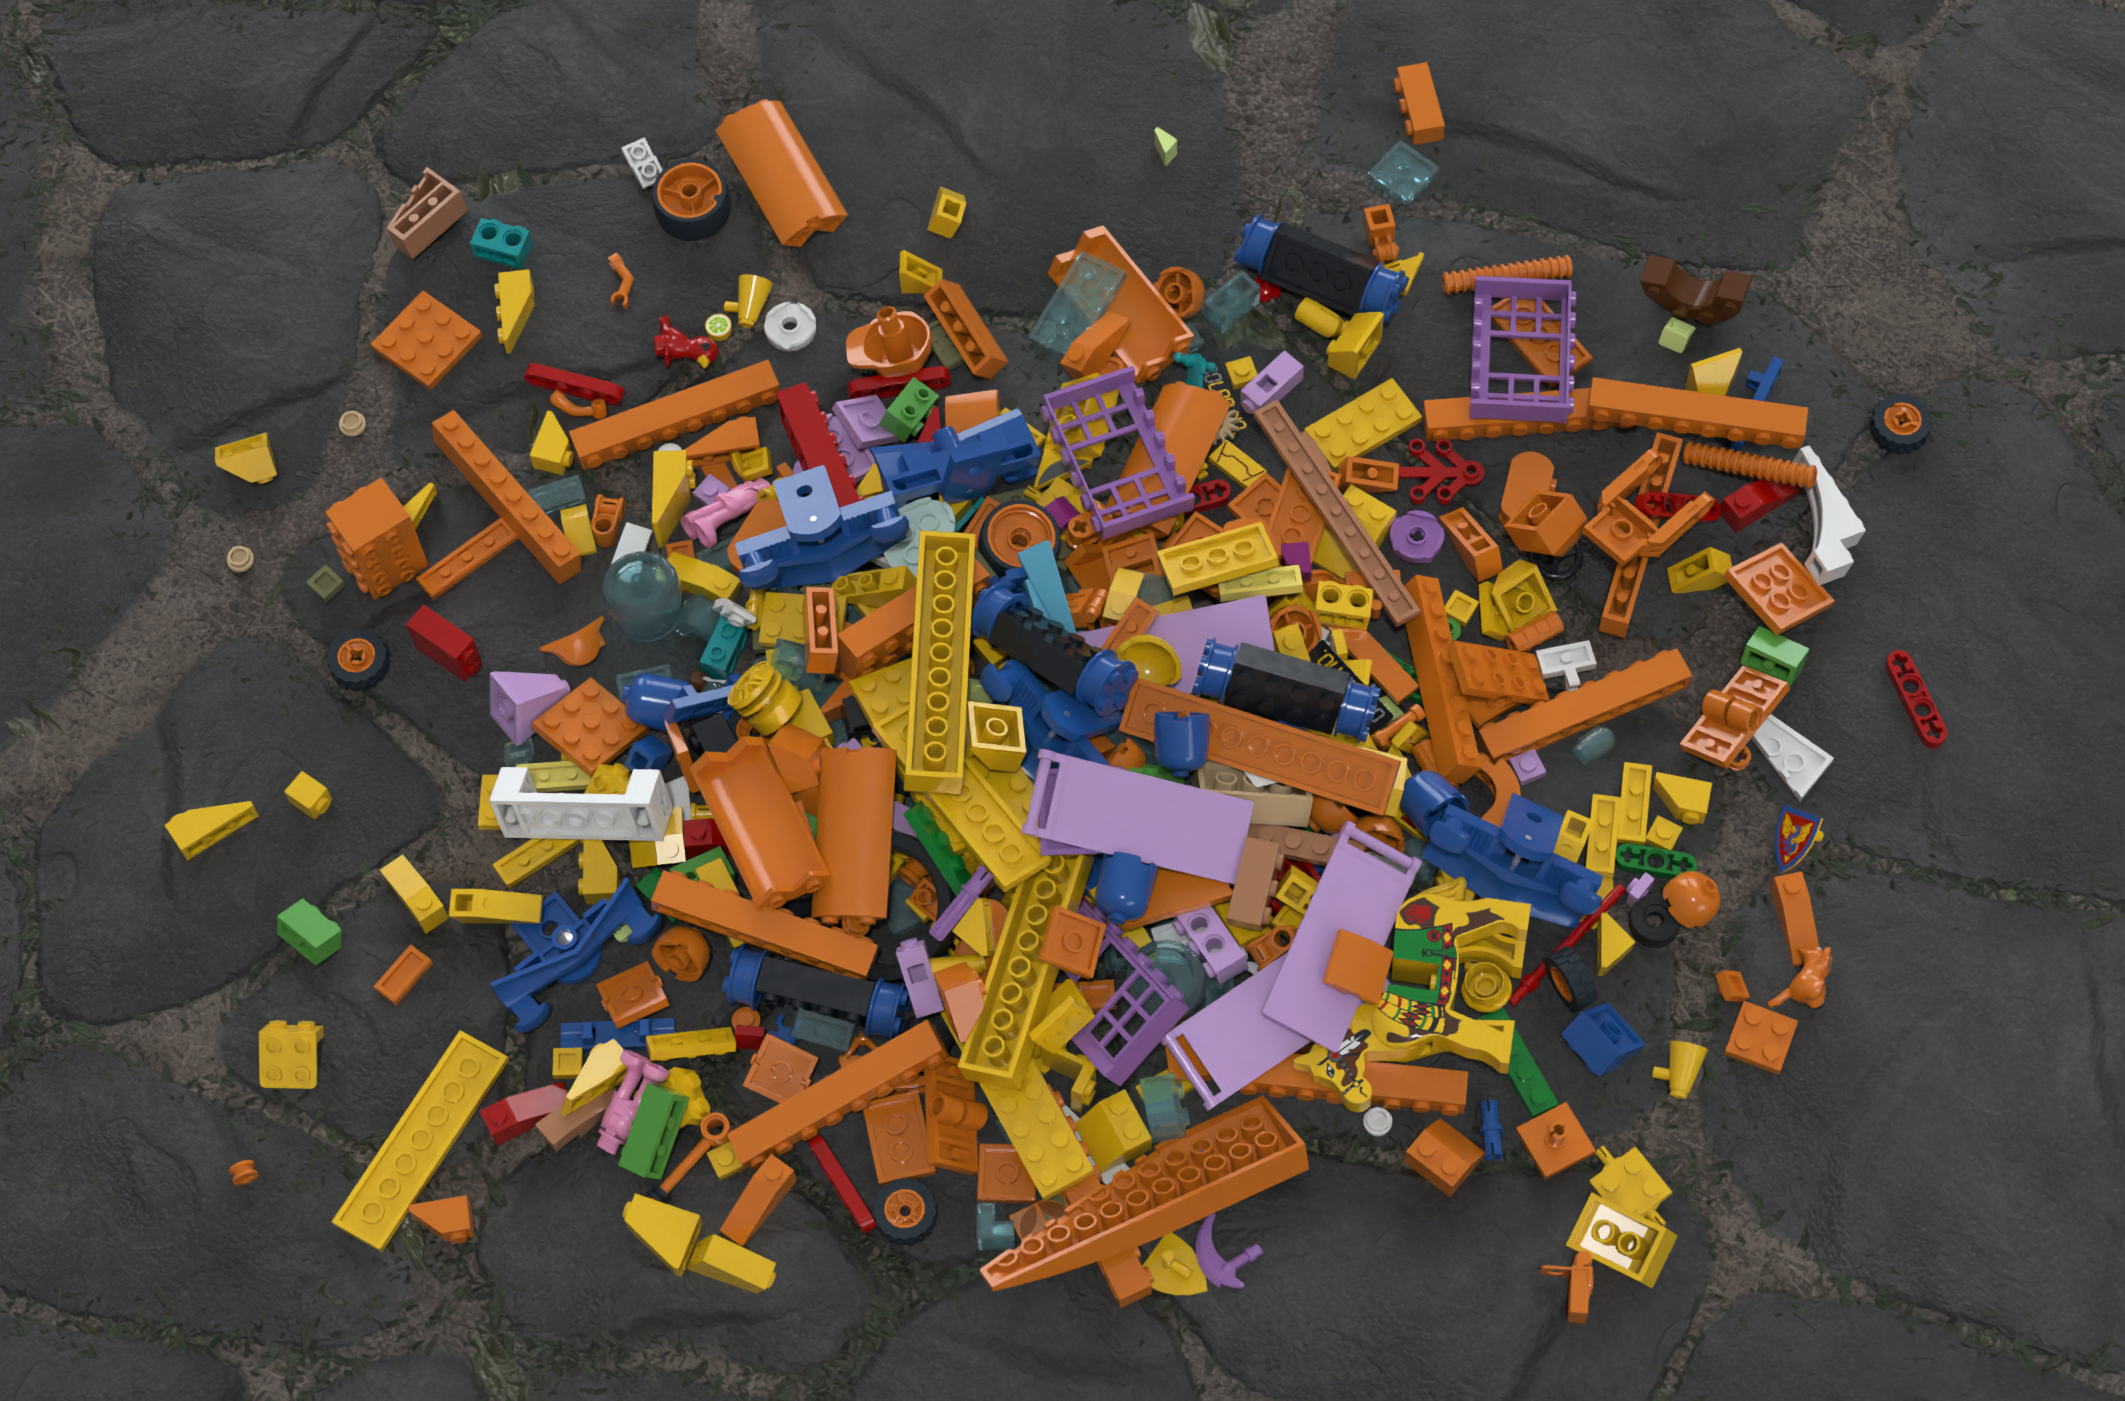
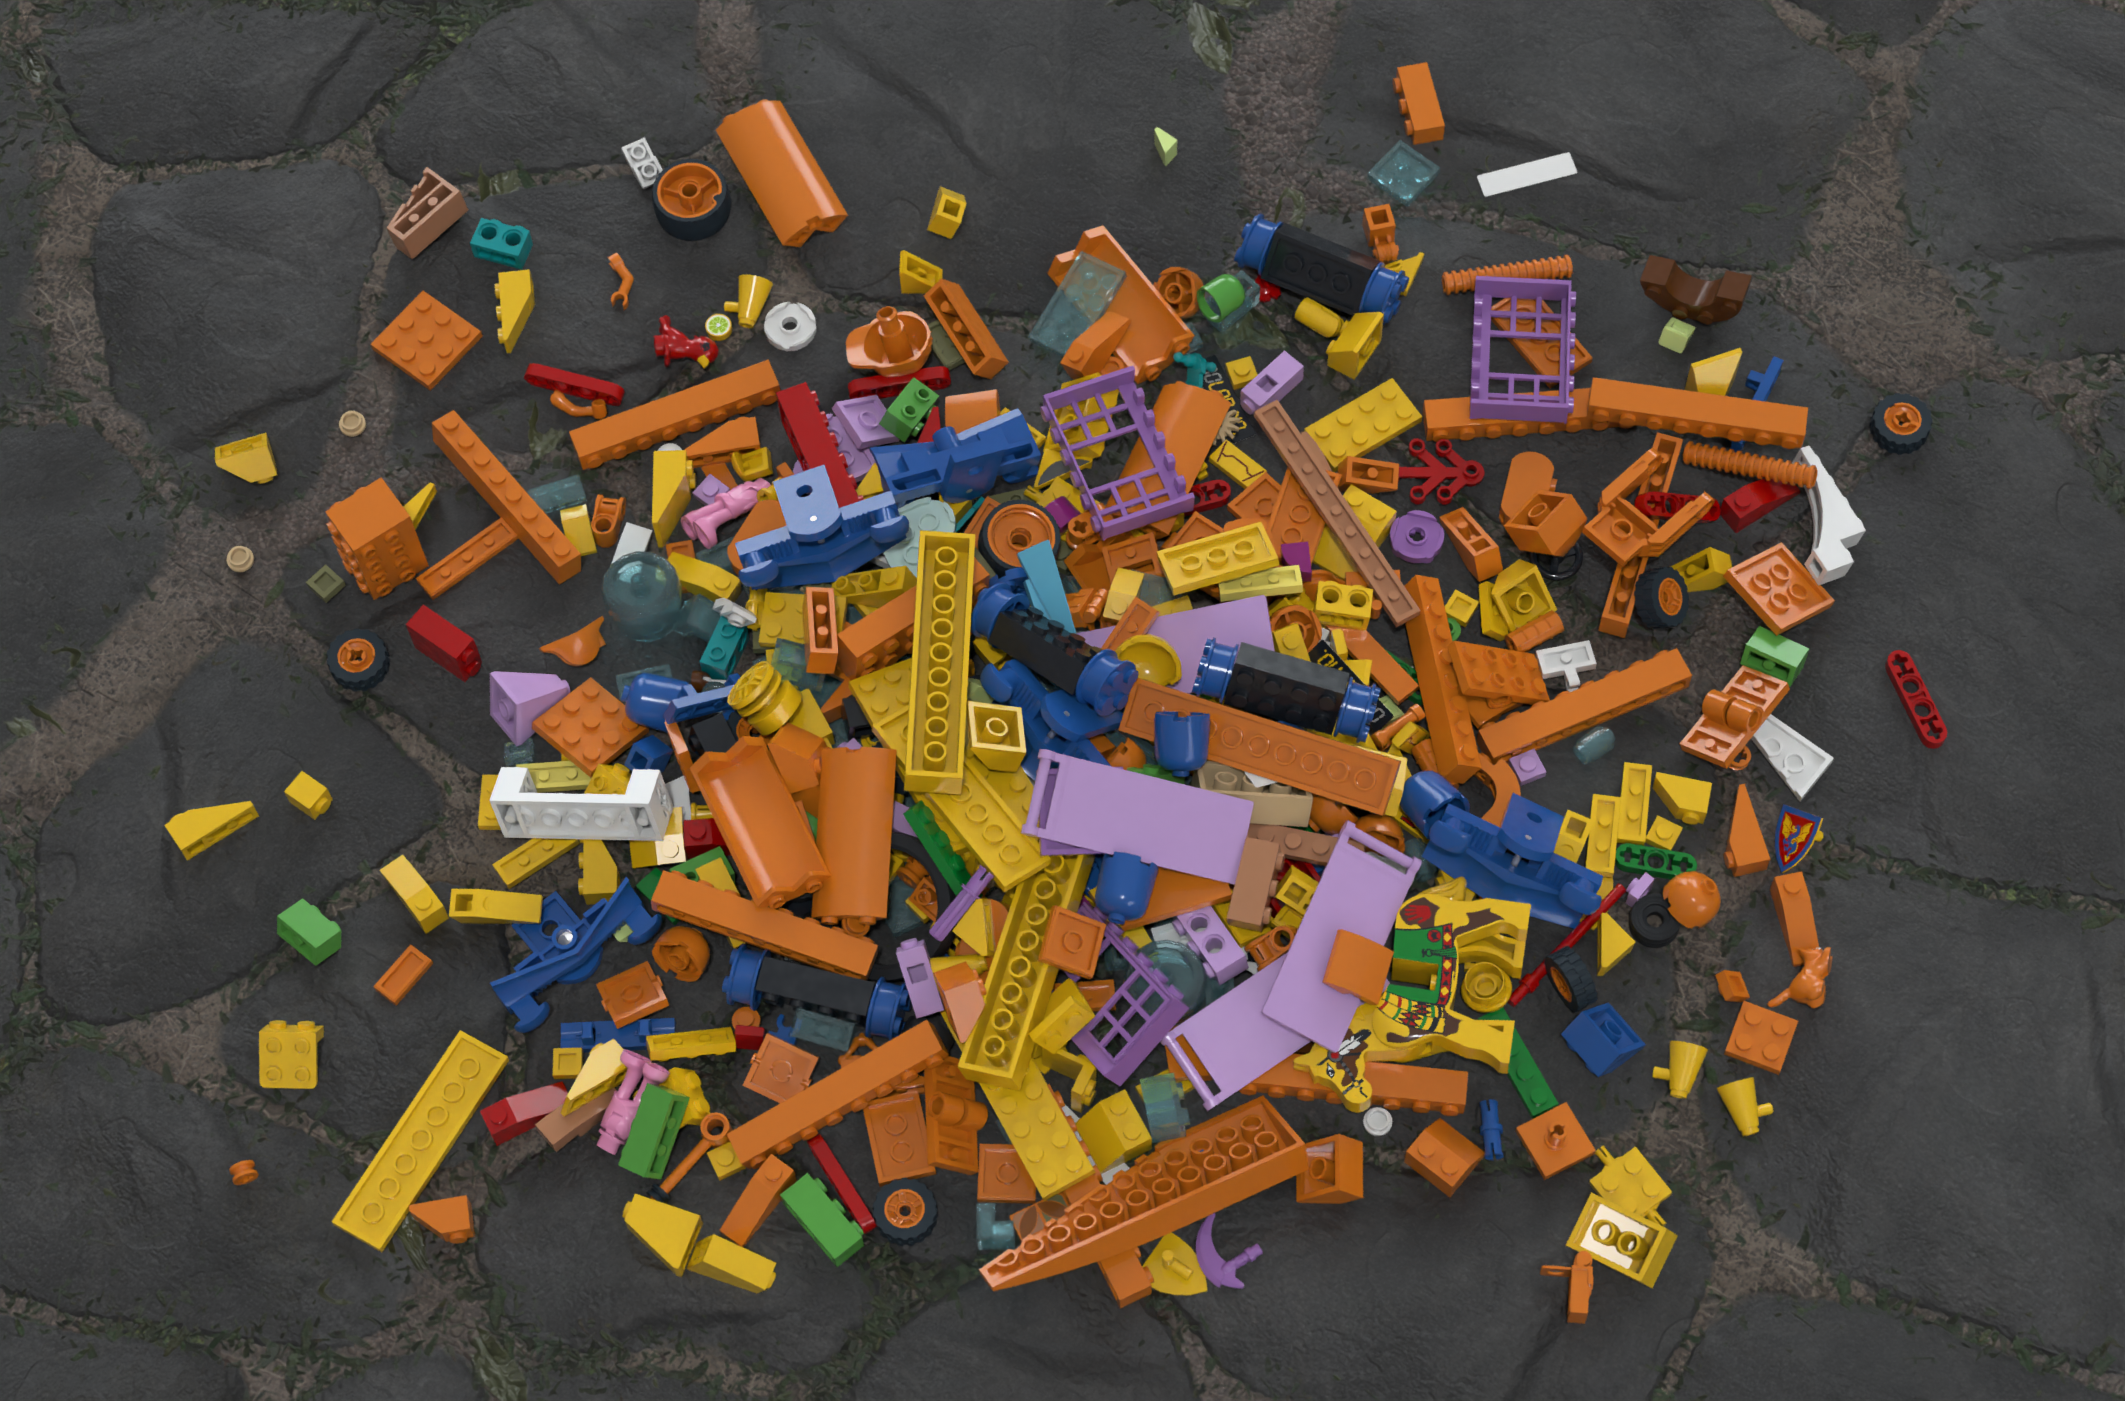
(551, 448): yellow slope -> none
(823, 1219): none -> bright green brick
(1226, 292): none -> bright green helmet
(1333, 1171): none -> orange slope
(1527, 174): none -> white sticker
(1661, 597): none -> black wheel
(1742, 1105): none -> yellow piece
(1745, 844): none -> orange slope

